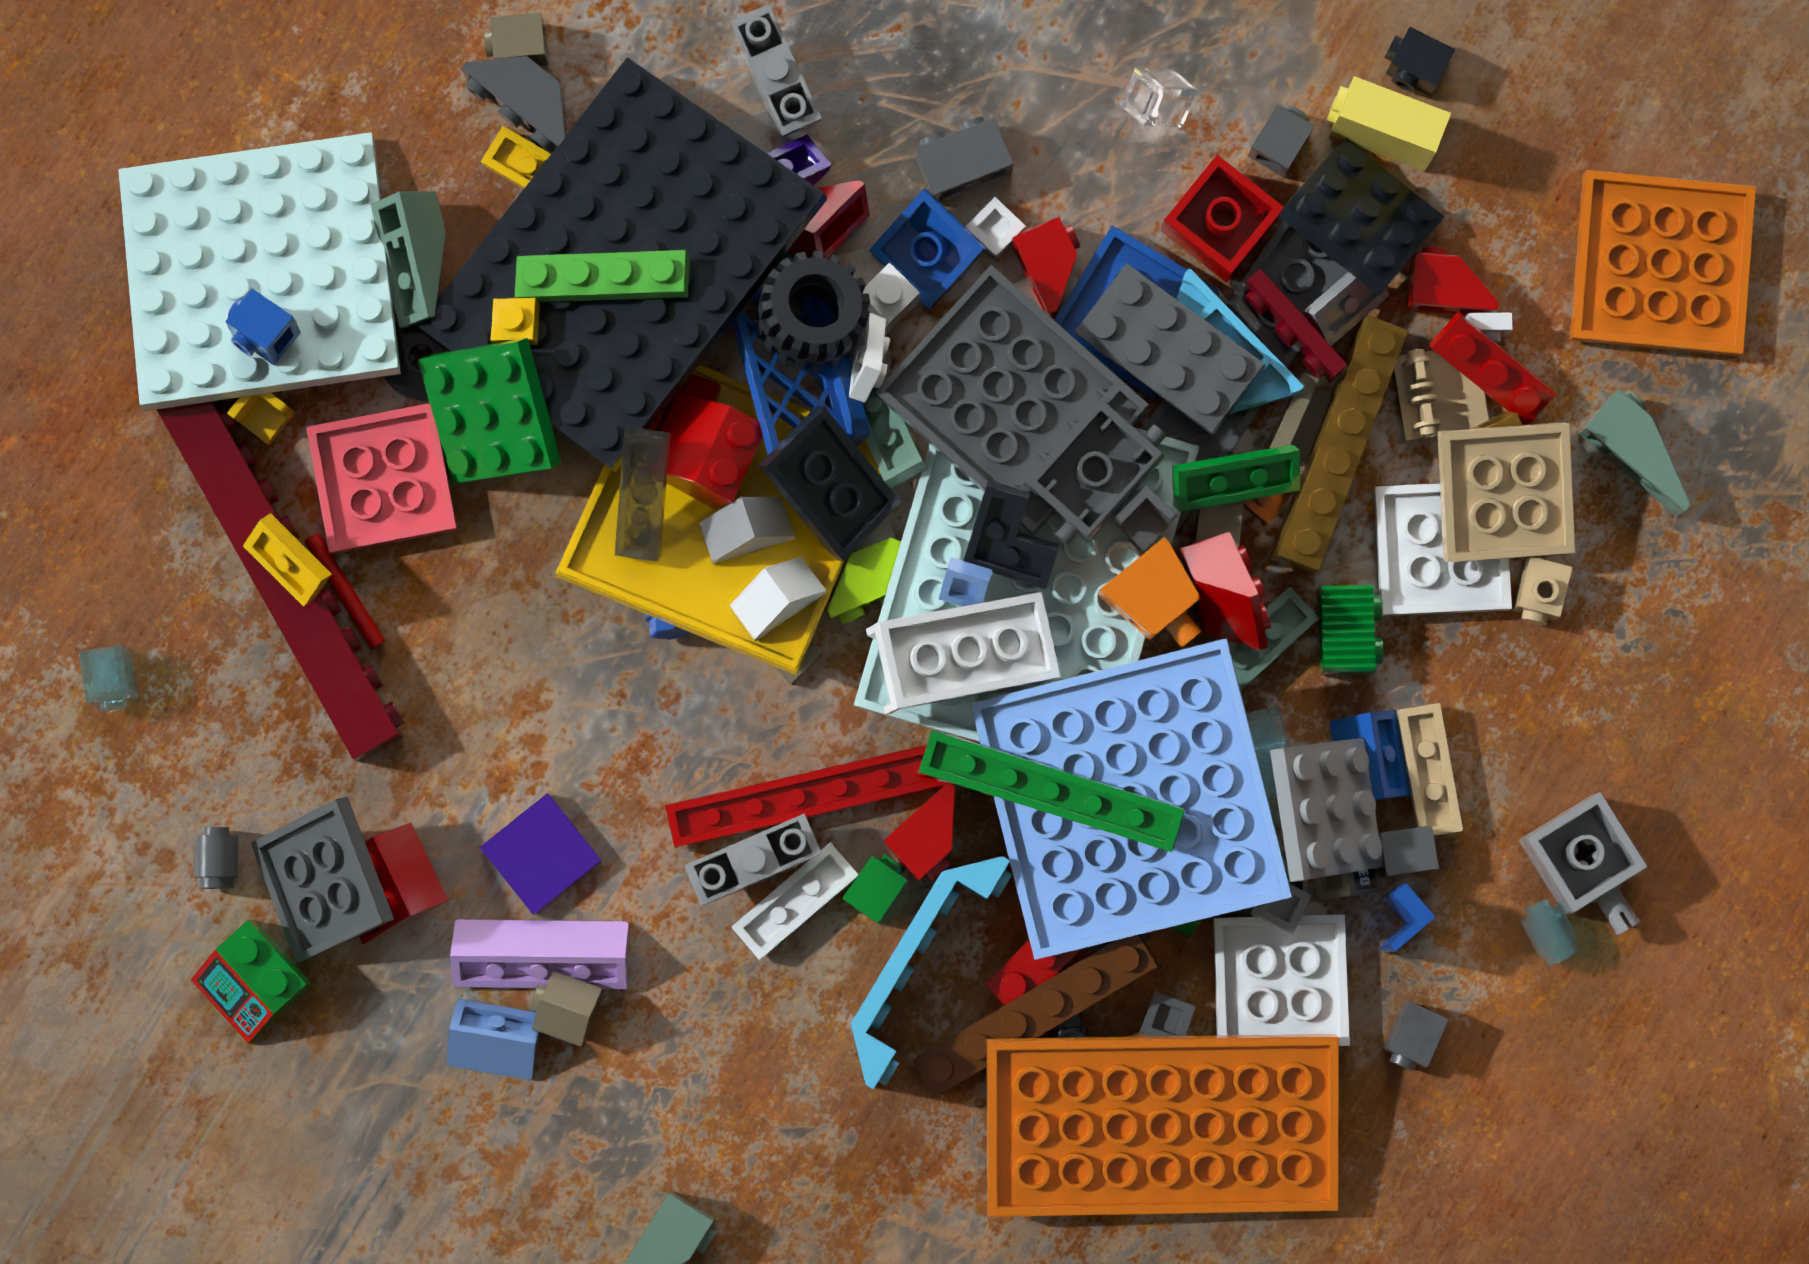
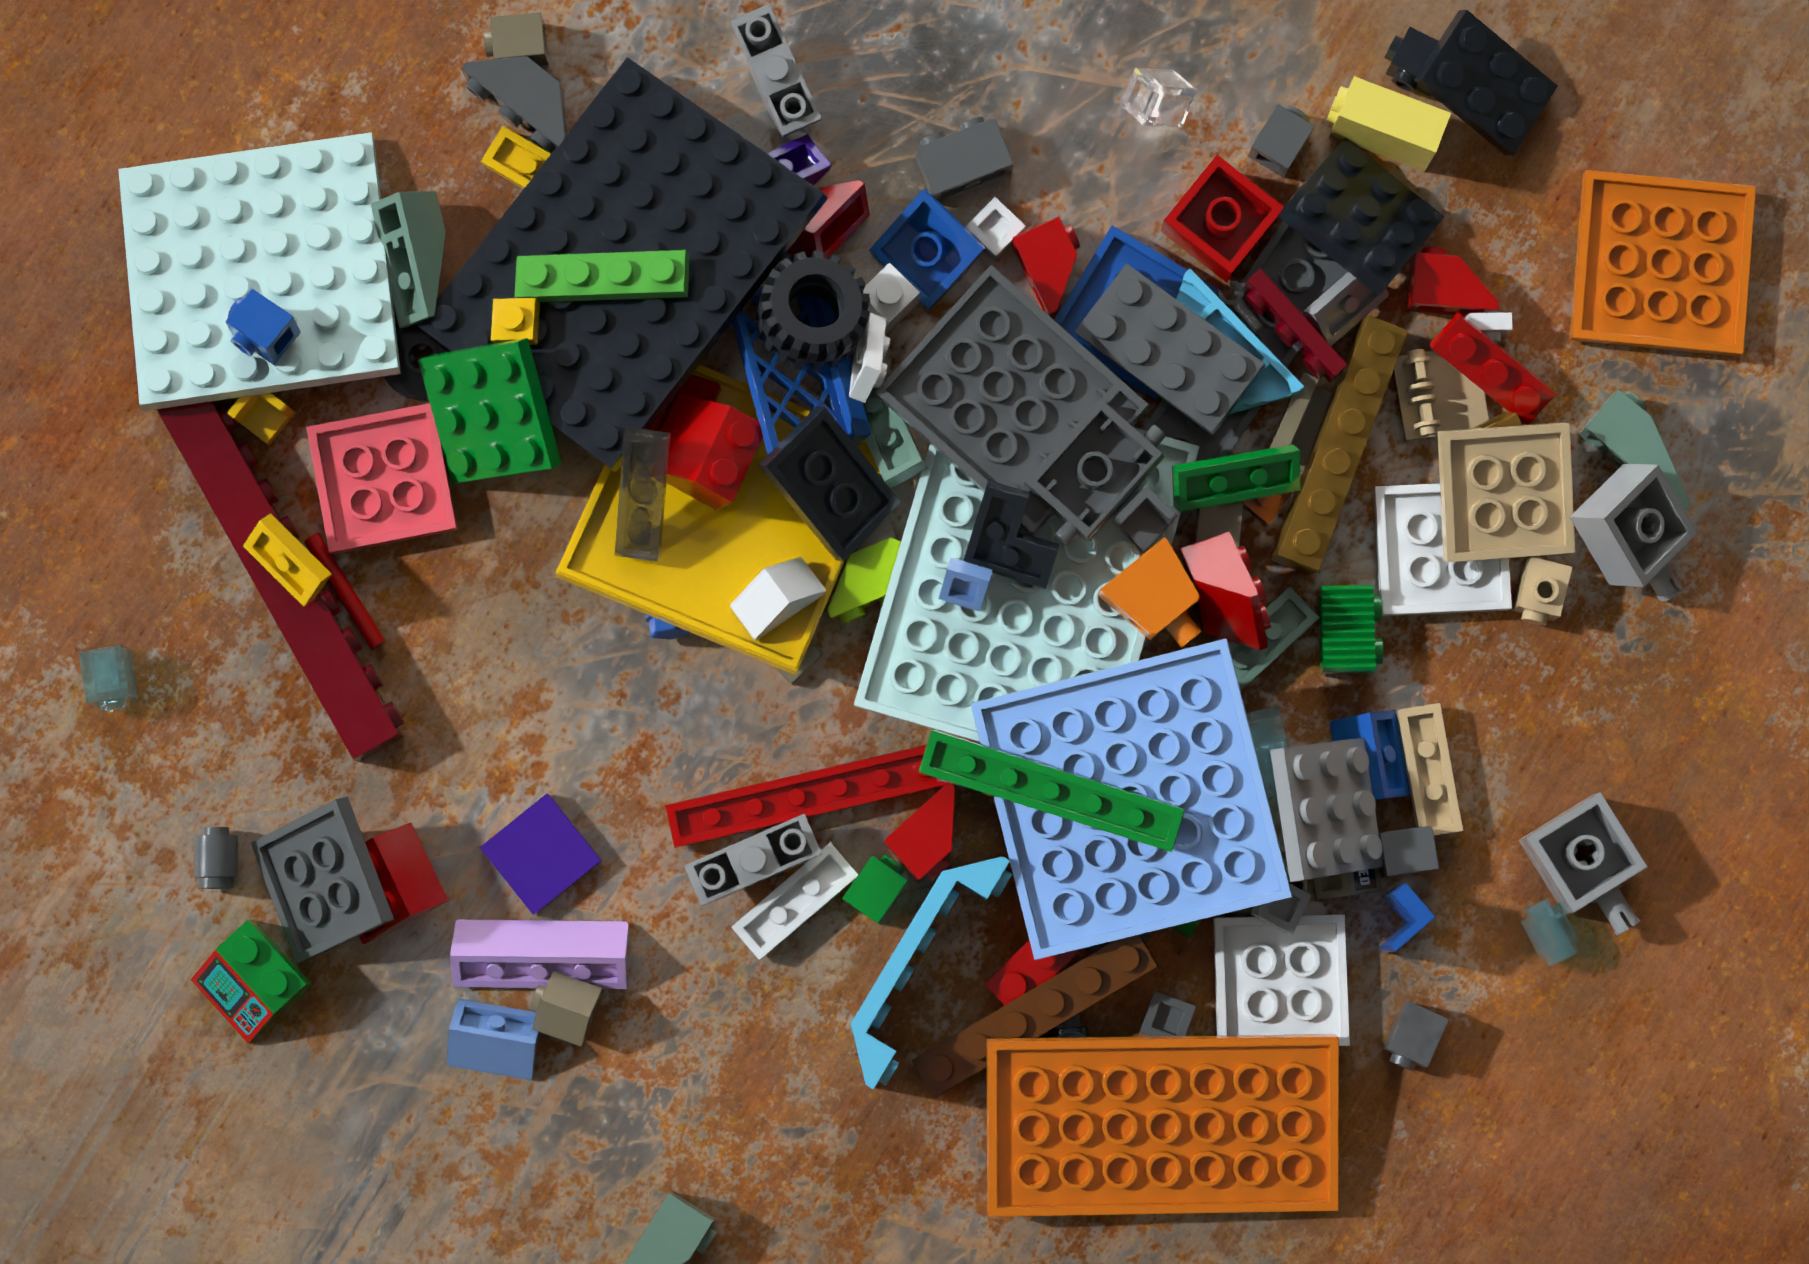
(746, 527): light grey slope -> none
(965, 651): white plate -> none
(1486, 82): none -> black plate
(1635, 529): none -> light grey brick

